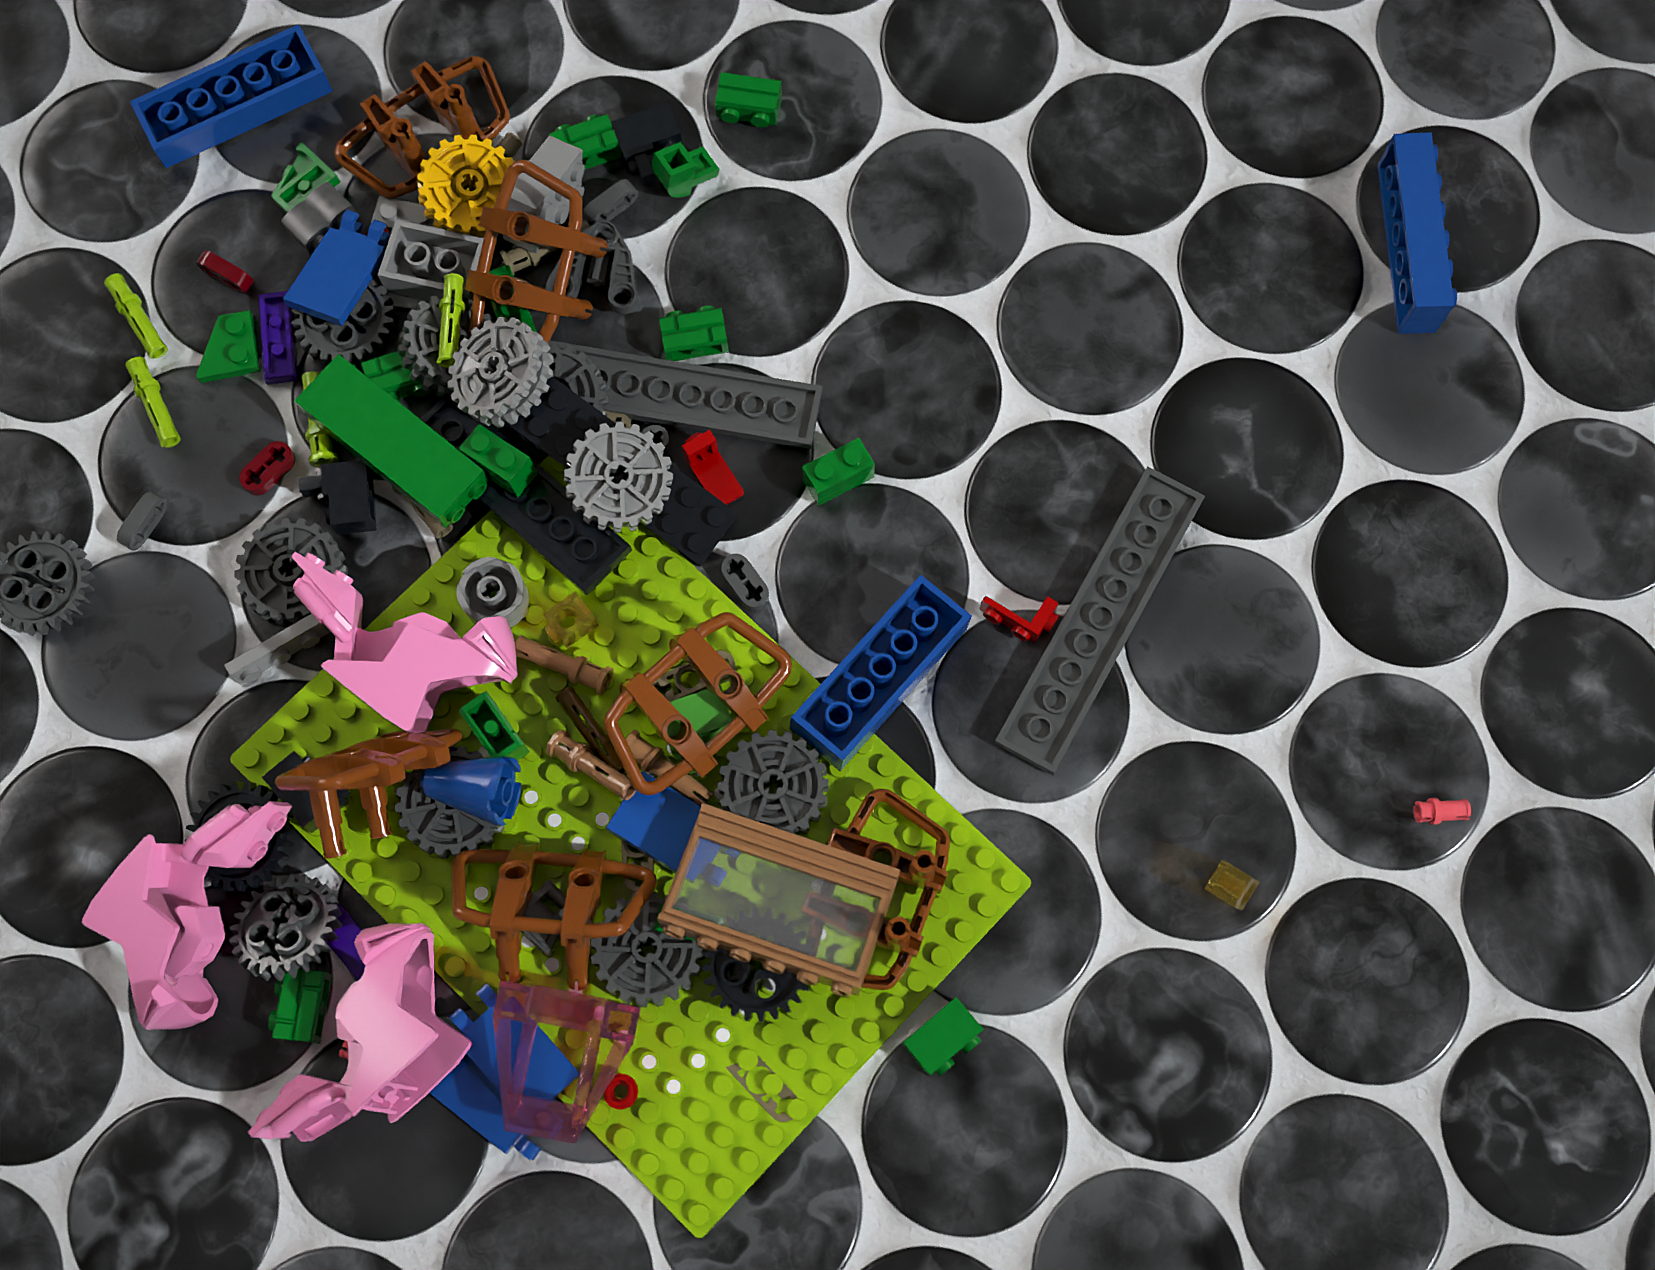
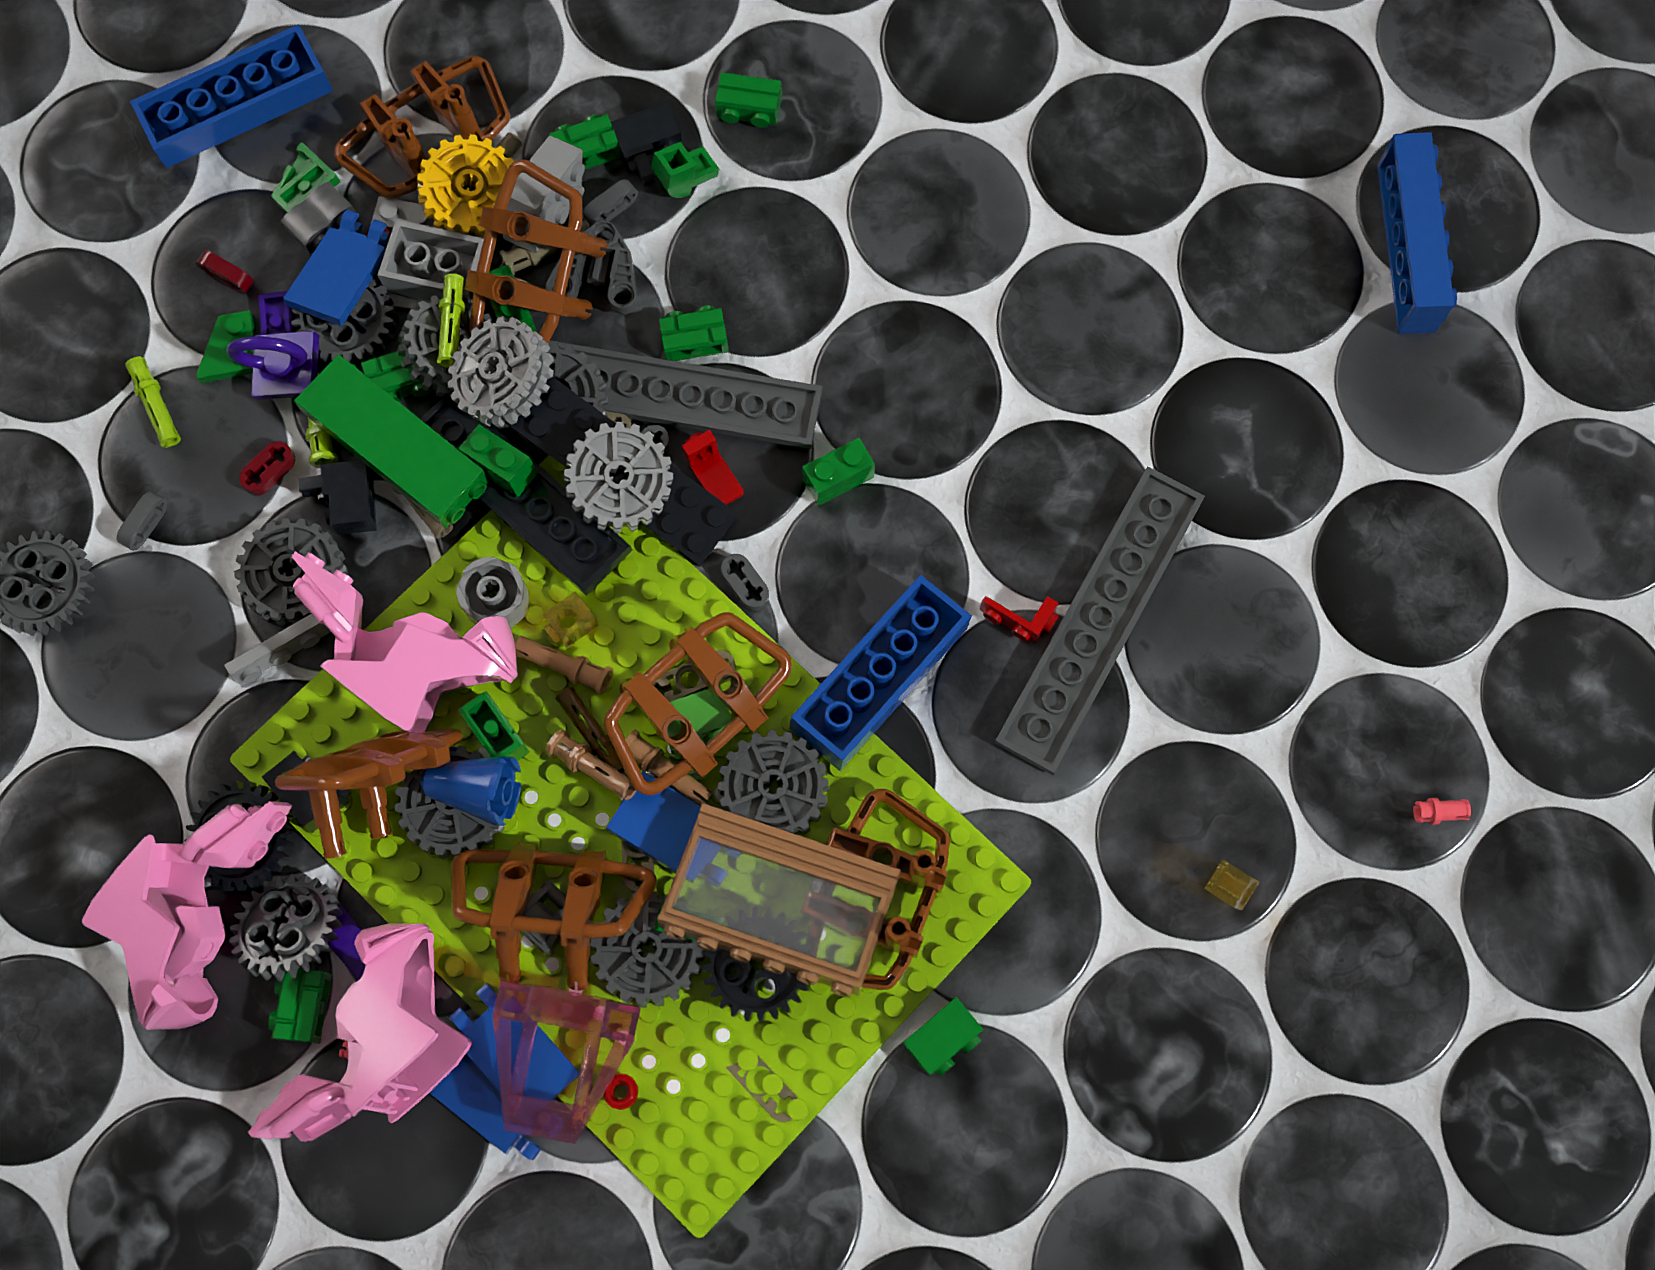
(130, 306): lime pin -> none
(280, 363): none -> dark purple tile

